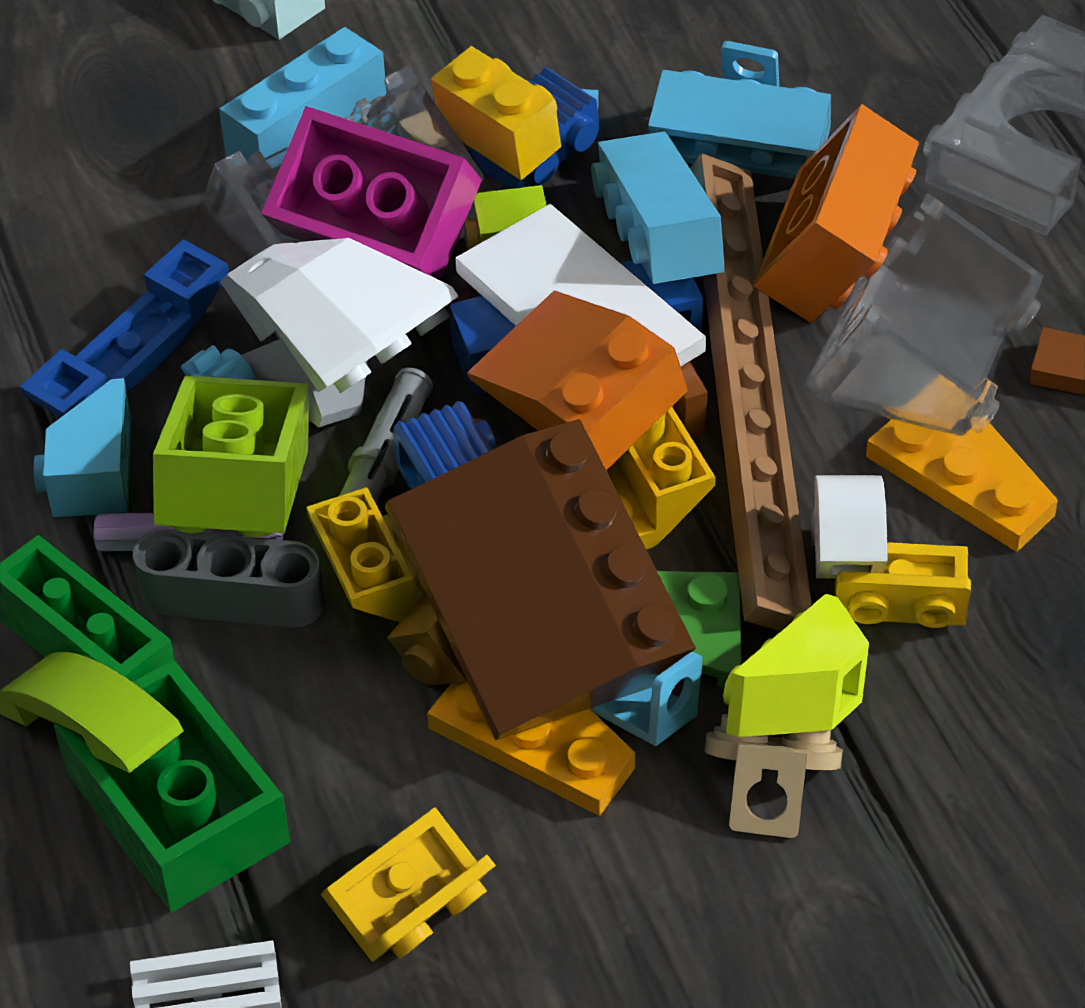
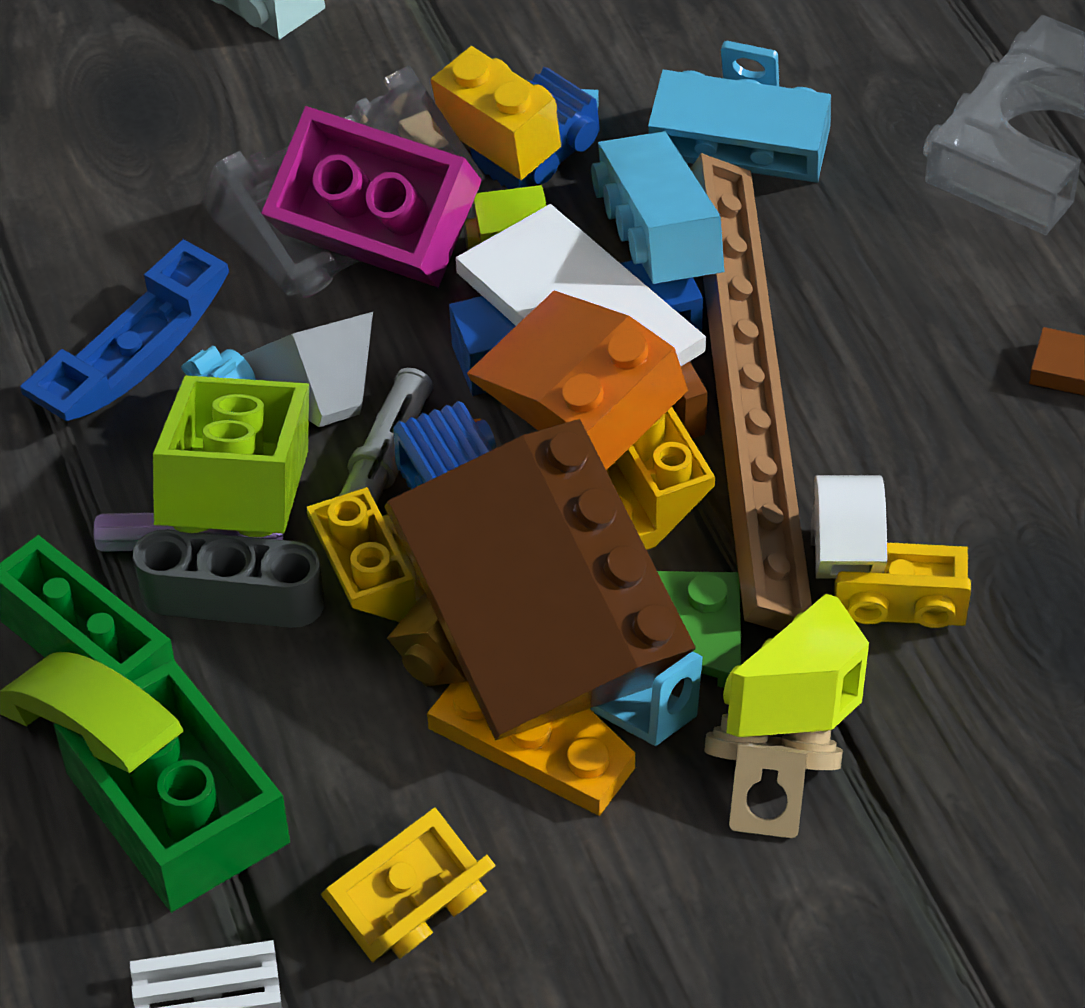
(88, 456): medium azure slope -> none
(323, 78): medium azure brick -> none
(336, 305): white brick -> none
(838, 215): orange brick -> none
(928, 325): clear windscreen -> none
(970, 476): light orange wing -> none

